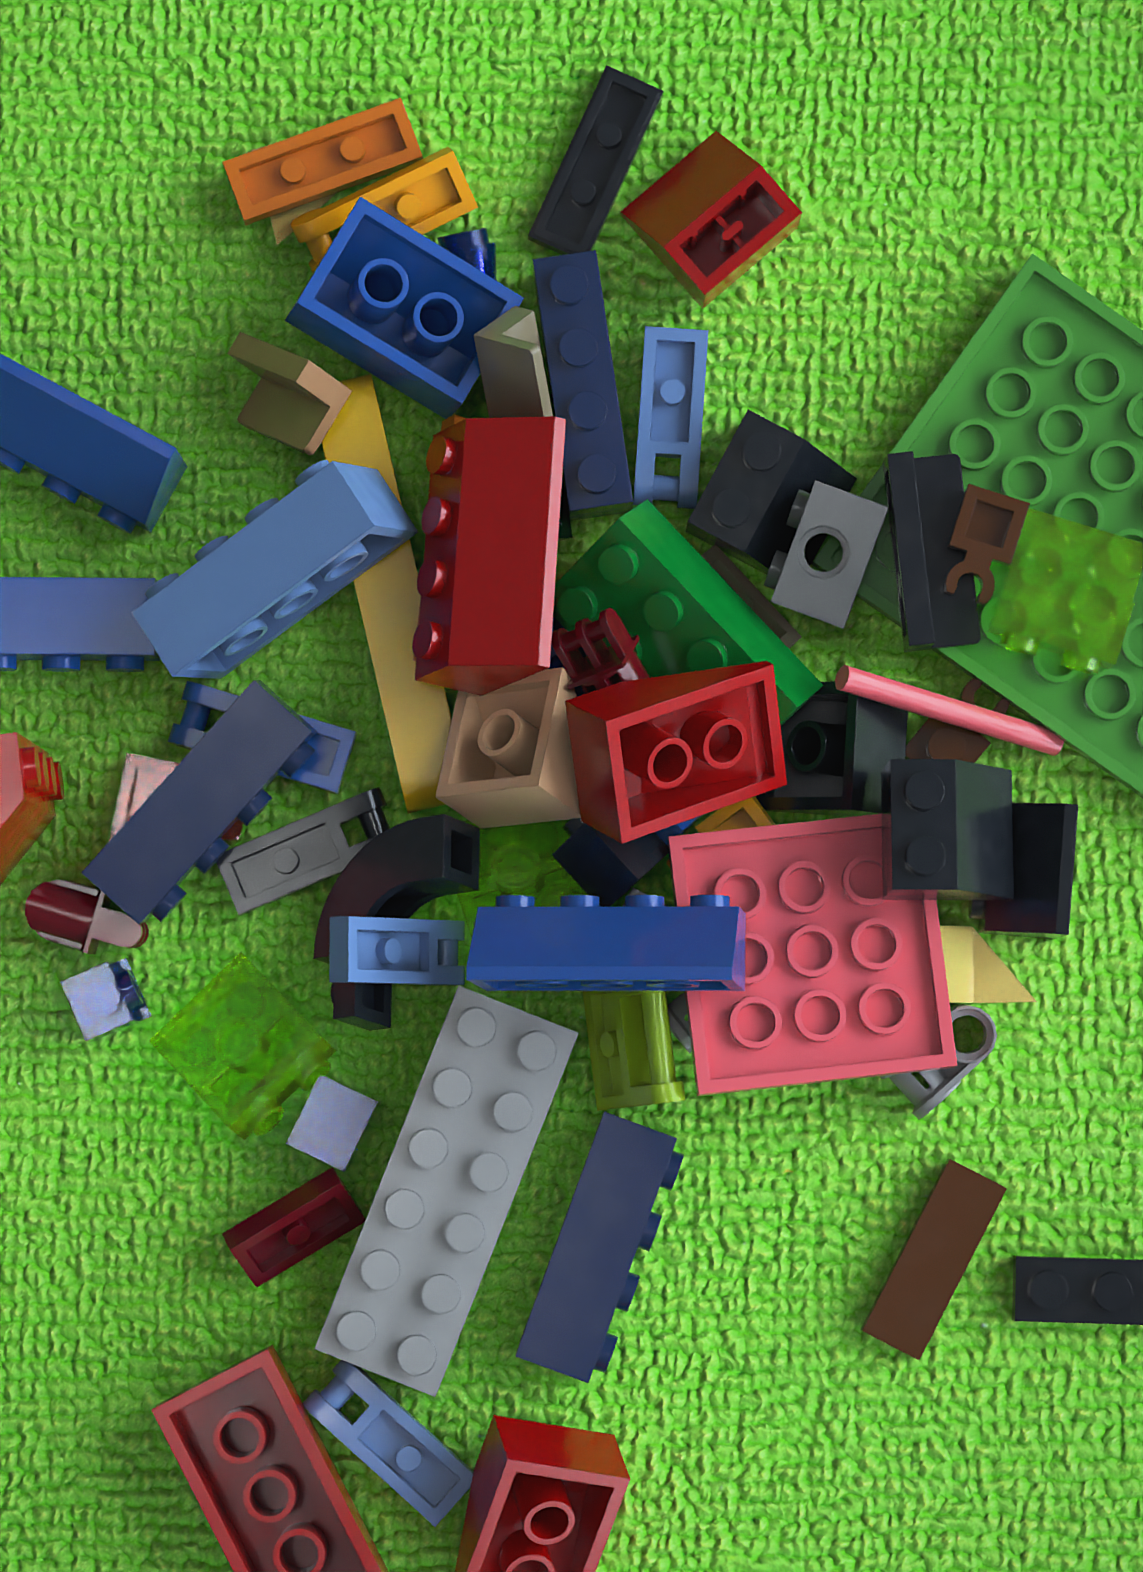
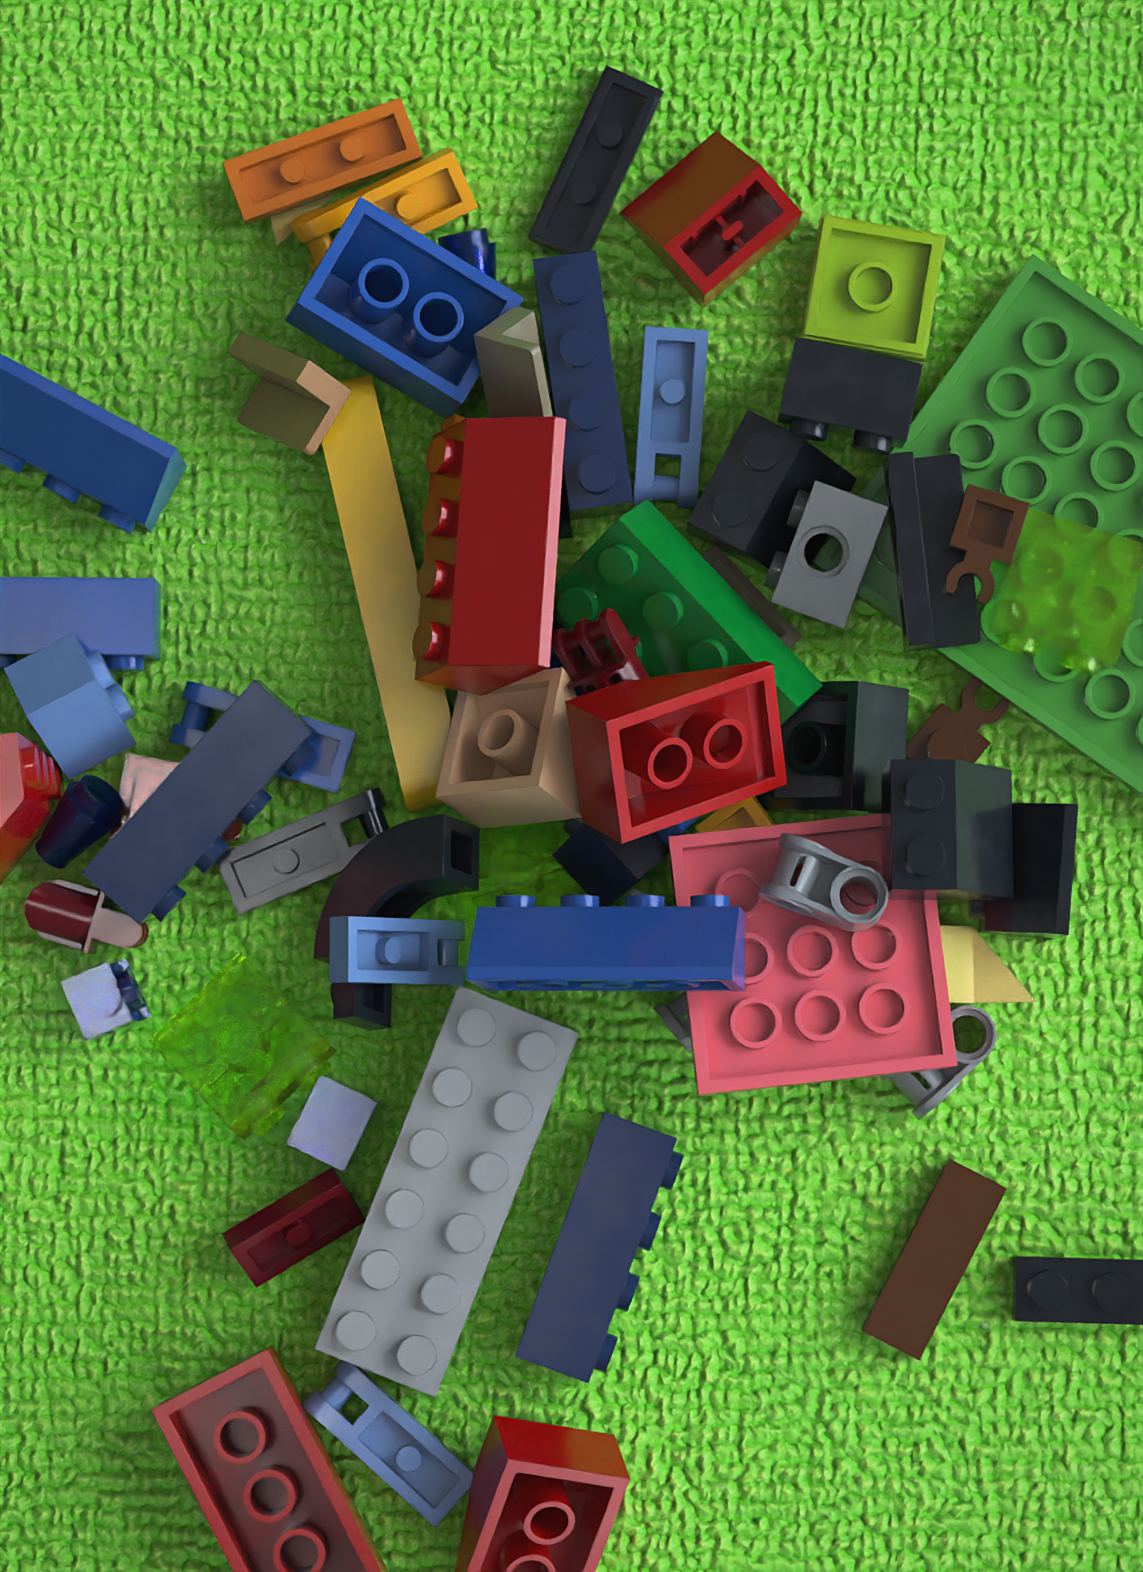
(73, 704): none -> medium blue brick
(80, 819): none -> clear blue cone
(273, 569): medium blue brick -> none
(627, 1061): lime plate -> none
(820, 884): none -> light grey piece
(849, 396): none -> black slope
(873, 287): none -> lime plate
(947, 710): coral bar -> none

